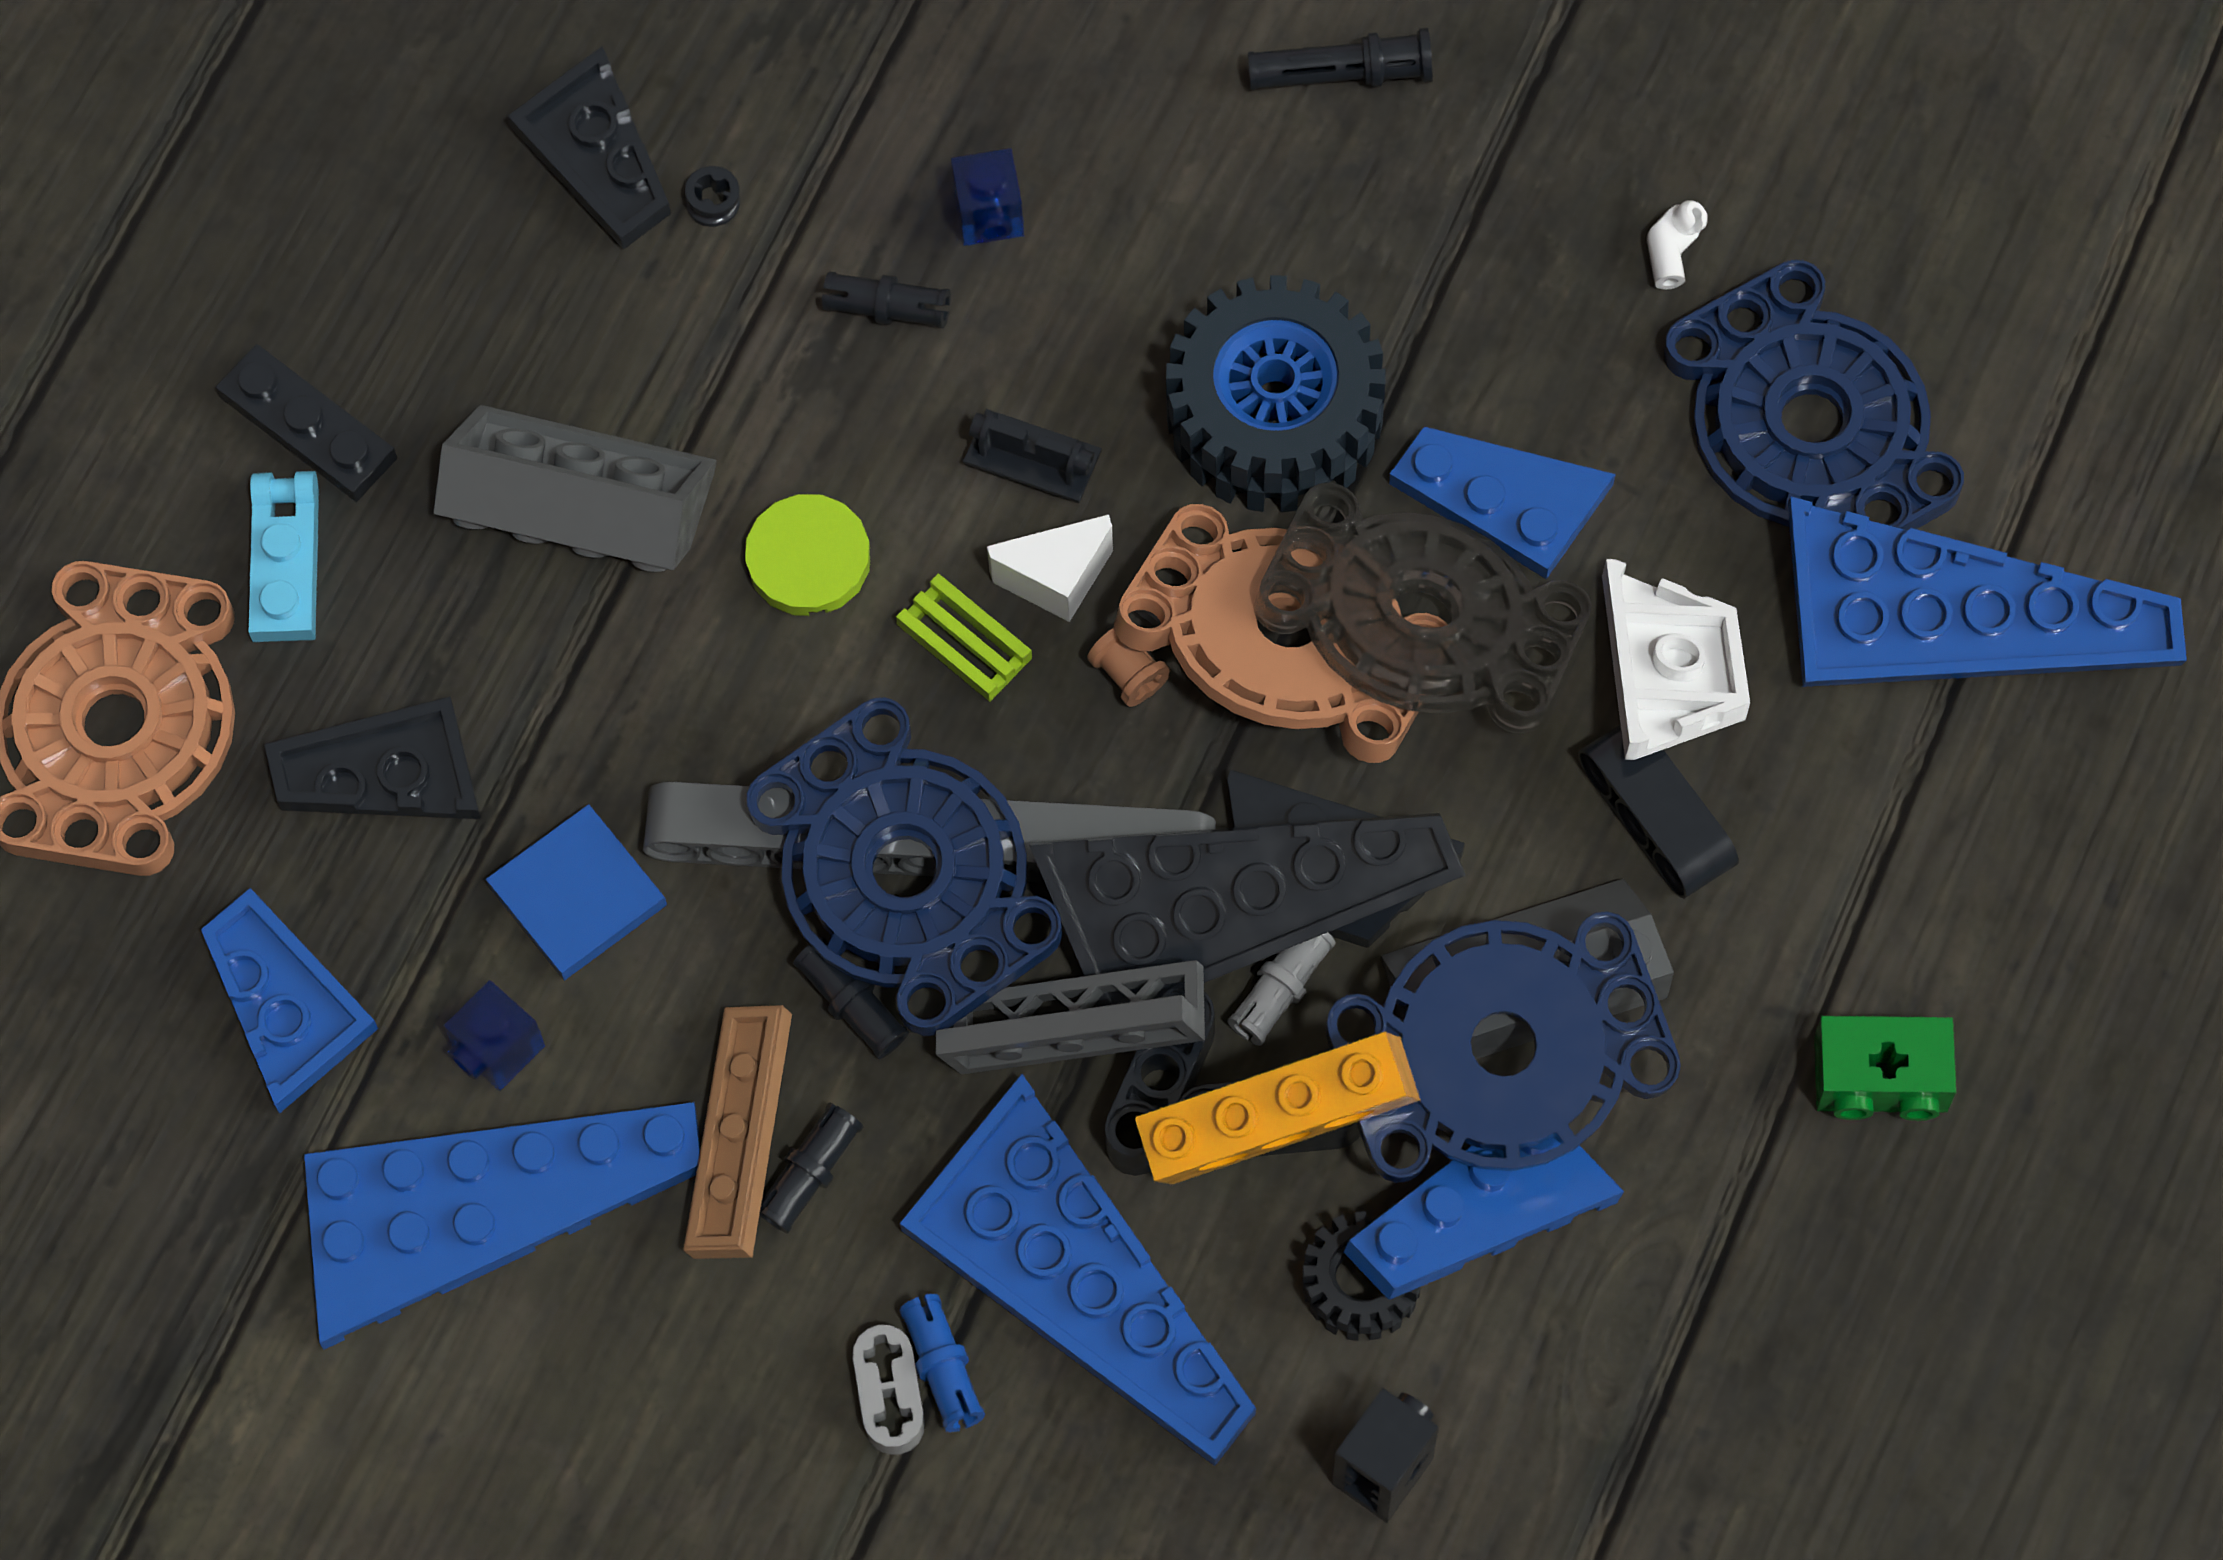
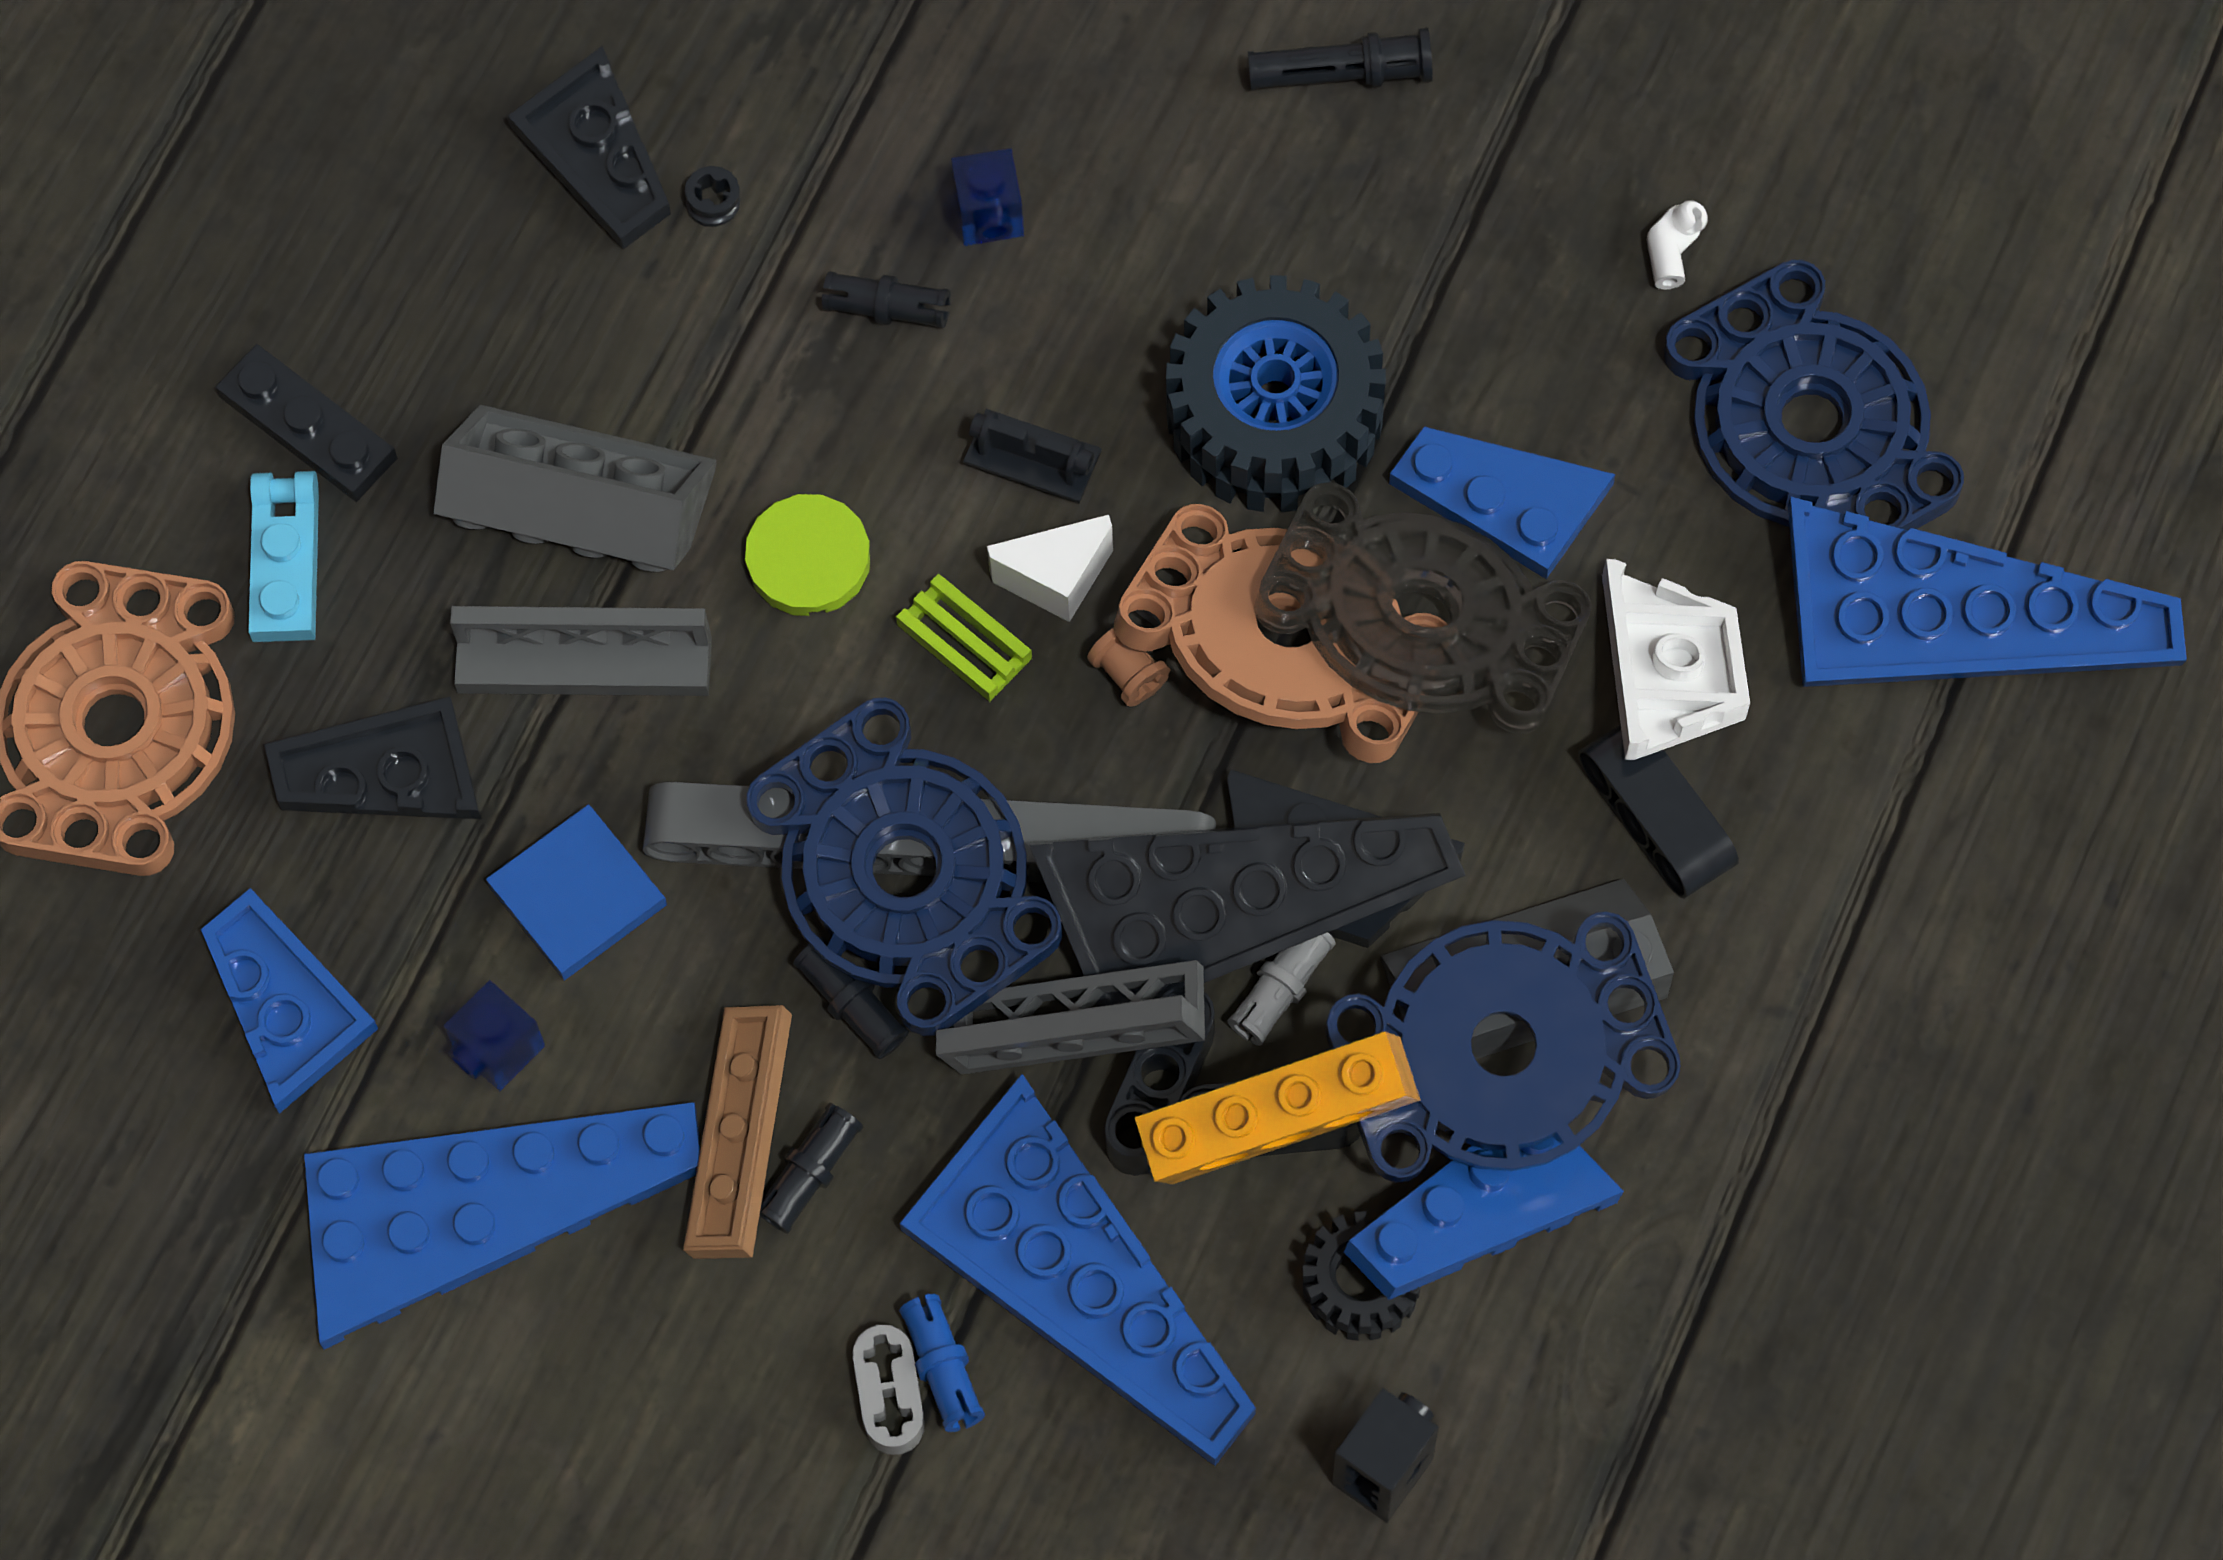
(582, 650): none -> dark grey fence
(1915, 1052): green brick -> none

